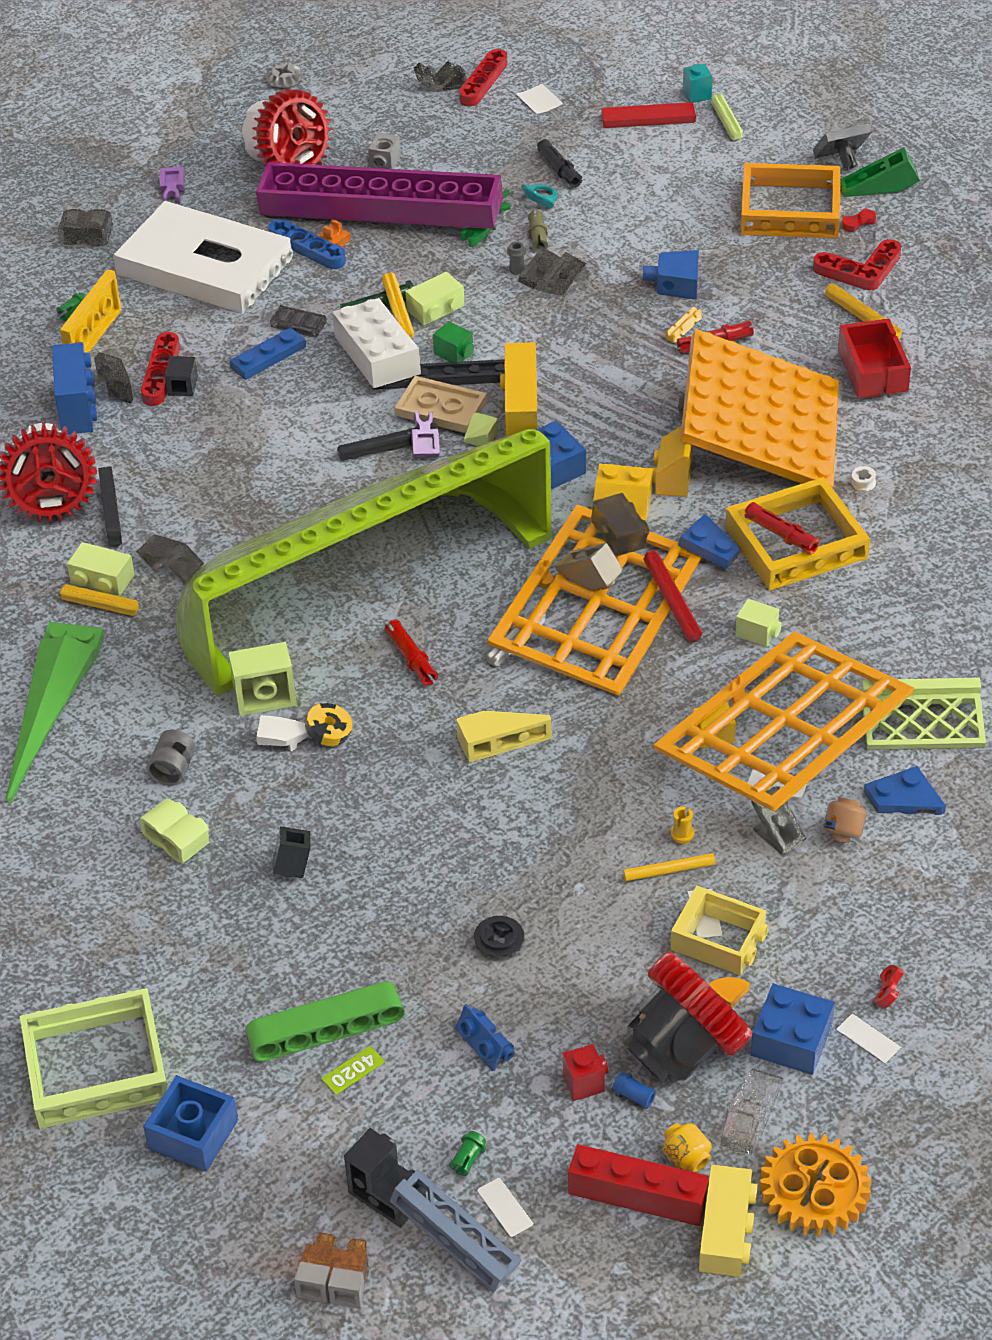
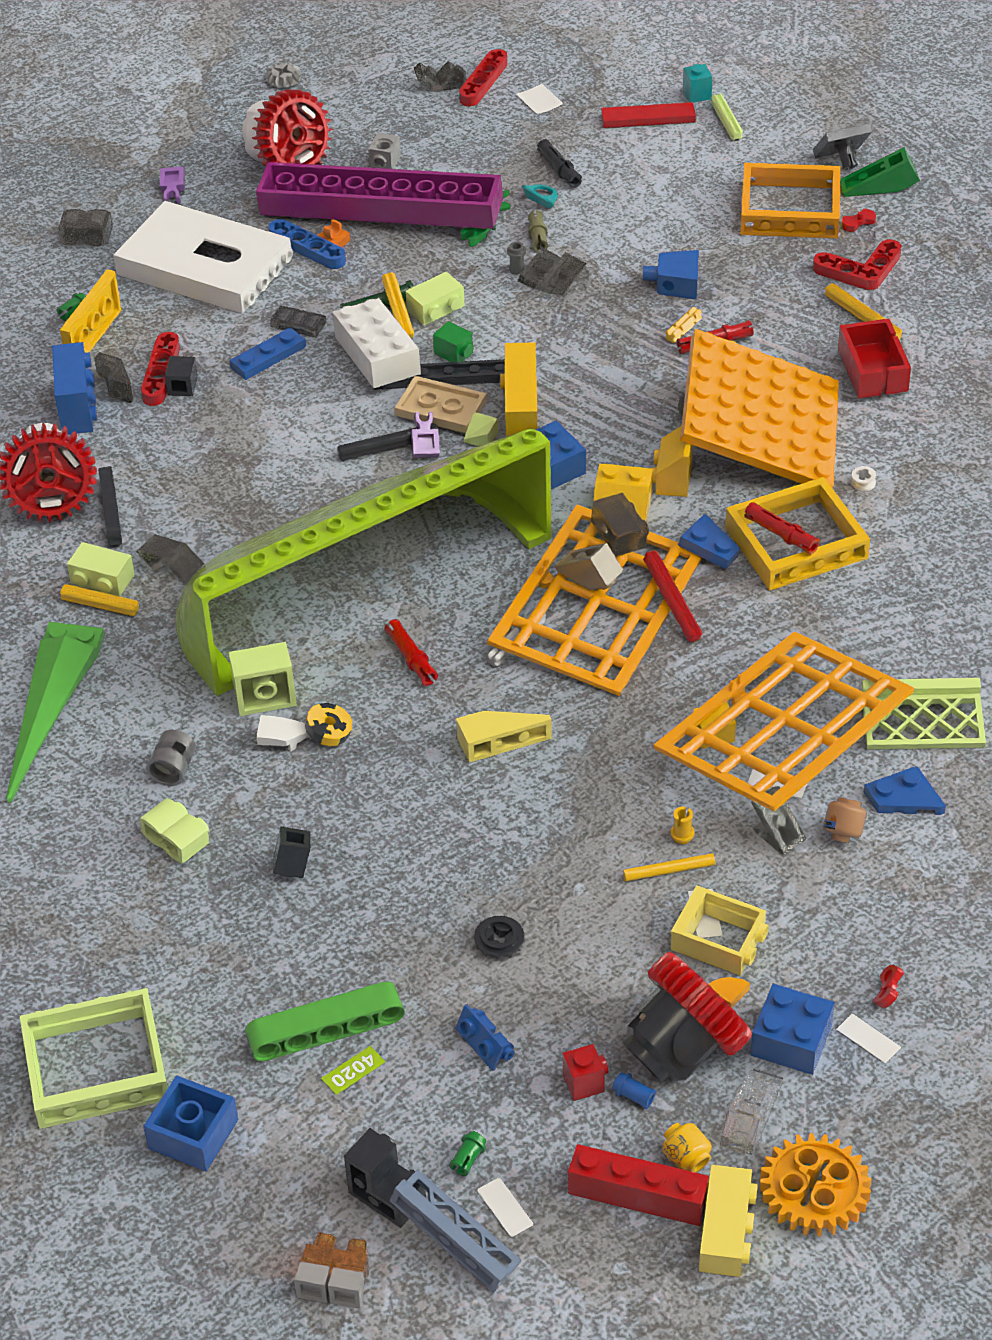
(757, 623): yellowish green brick -> none

